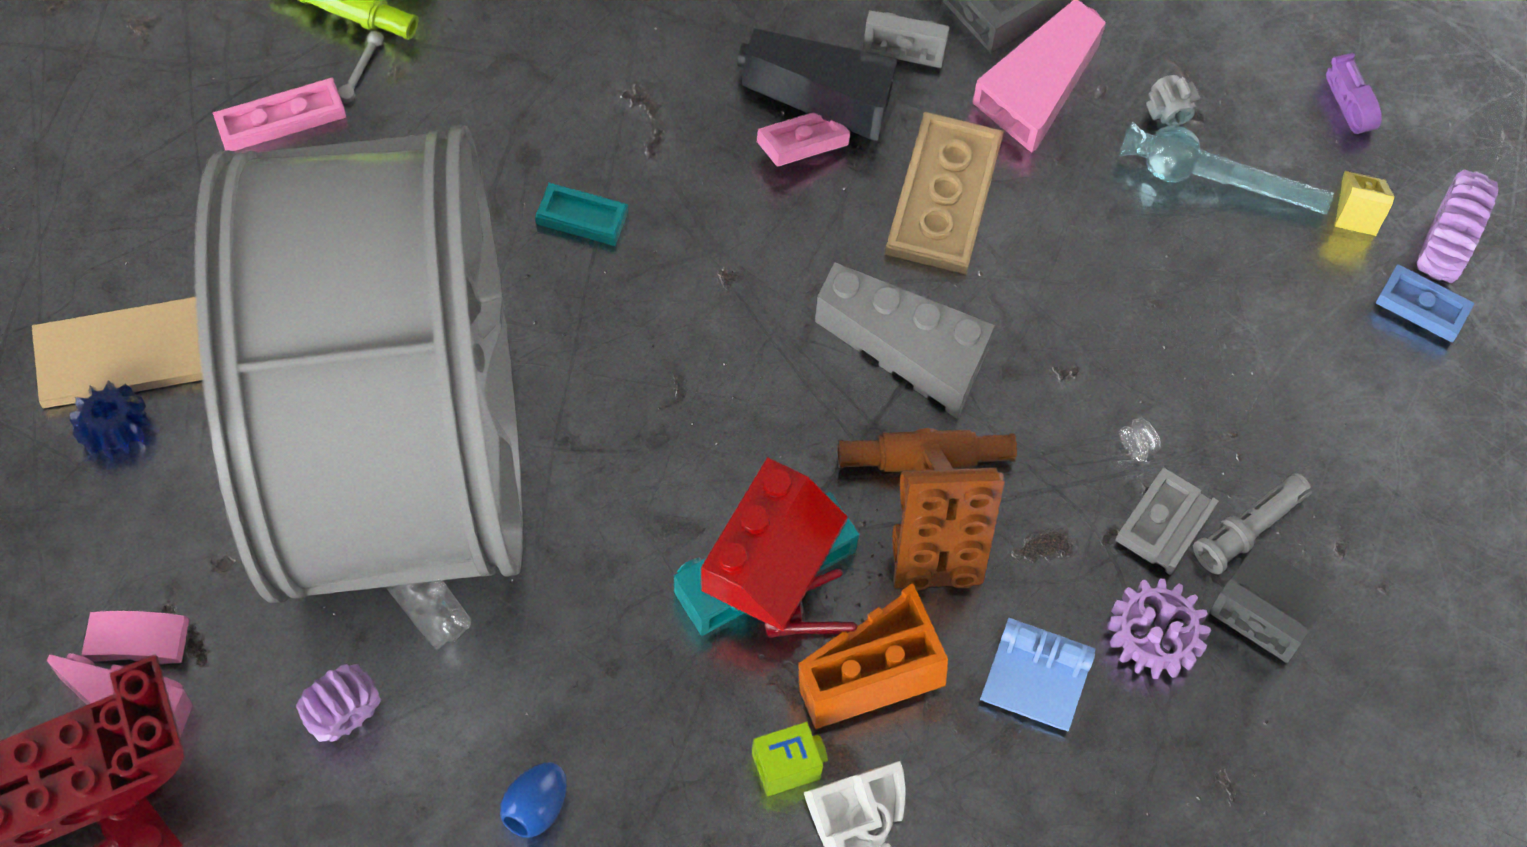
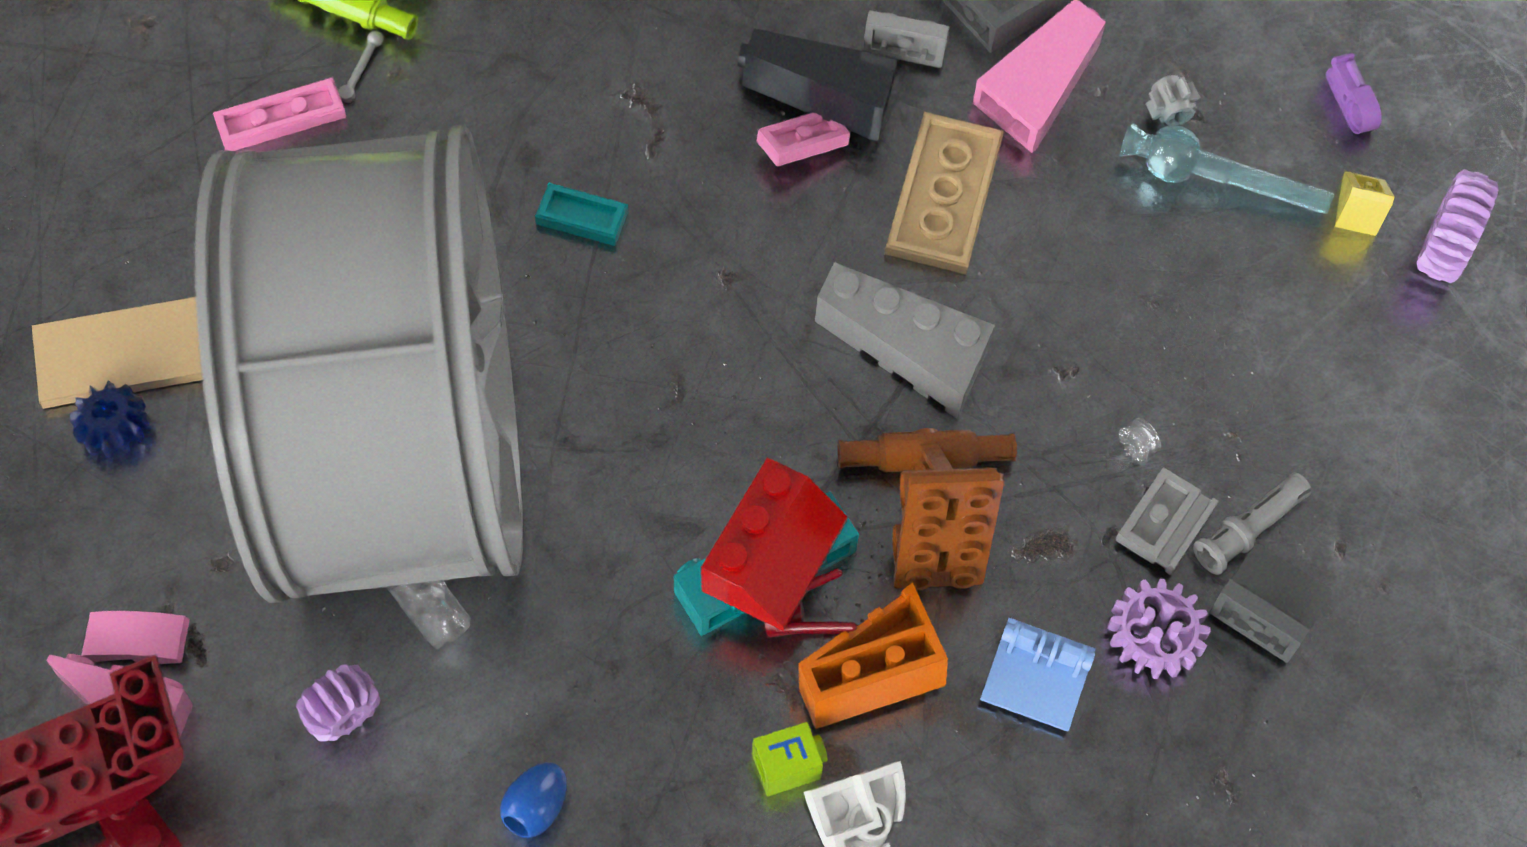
(1425, 303): medium blue plate -> none

